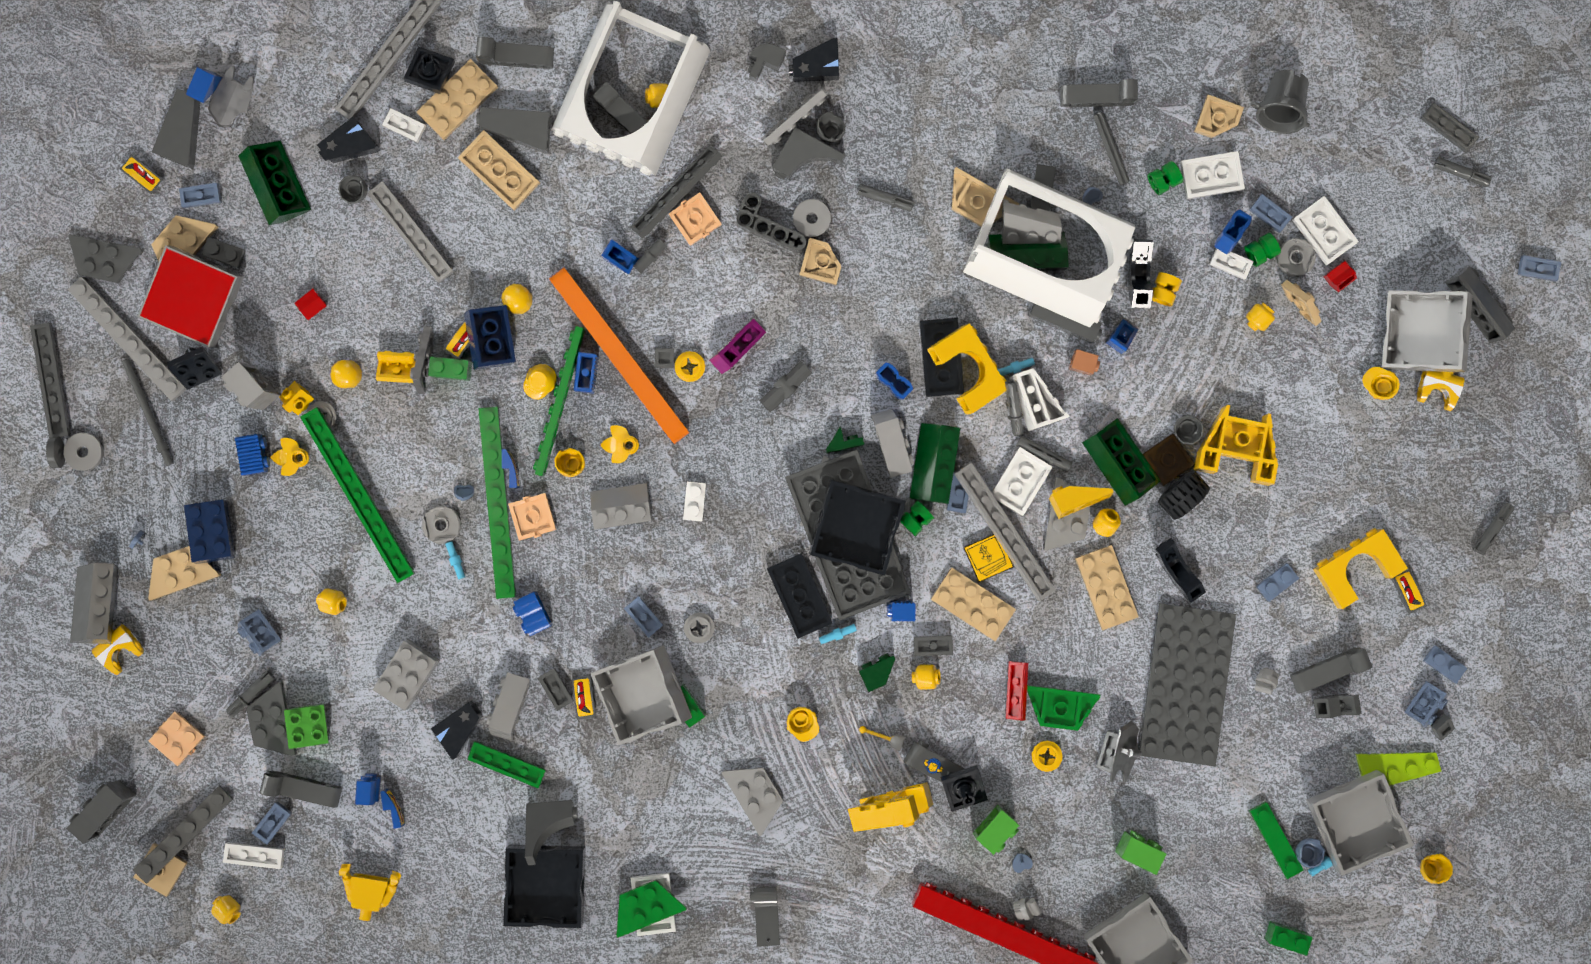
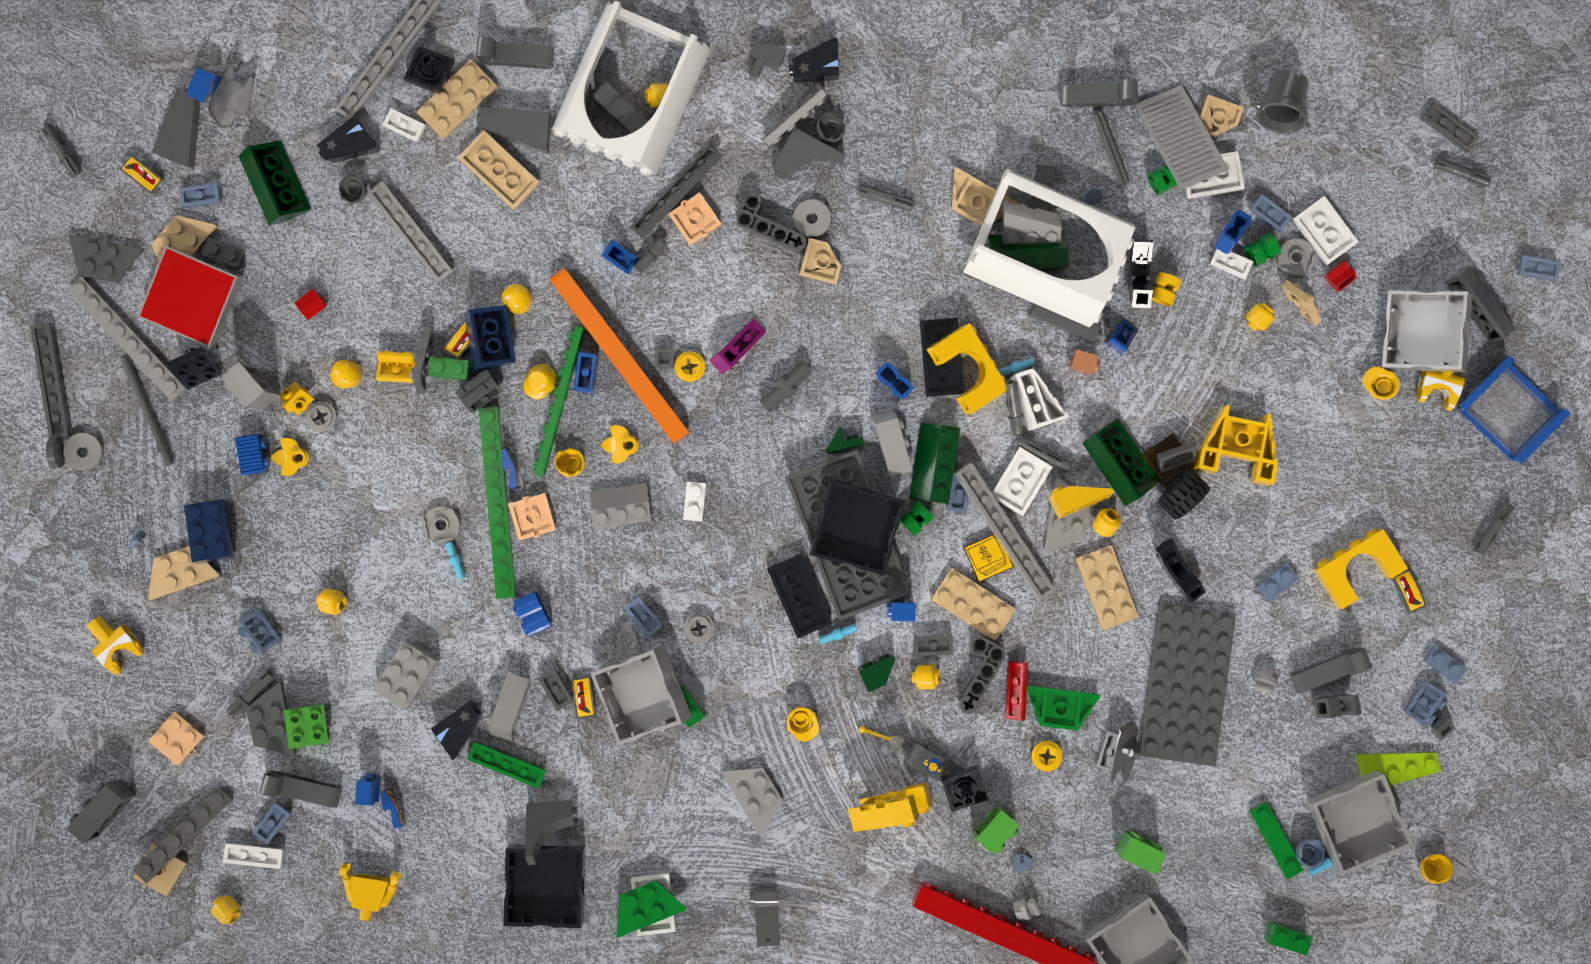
(58, 146): none -> dark grey axle
(94, 603): dark grey slope -> none
(357, 495): green plate -> none
(463, 492): sand blue piece -> none
(479, 391): none -> dark grey brick
(987, 659): none -> dark grey beam
(1176, 457): none -> dark grey plate
(1181, 137): none -> light grey window
(1188, 429): dark grey hair -> none
(1512, 412): none -> clear piece

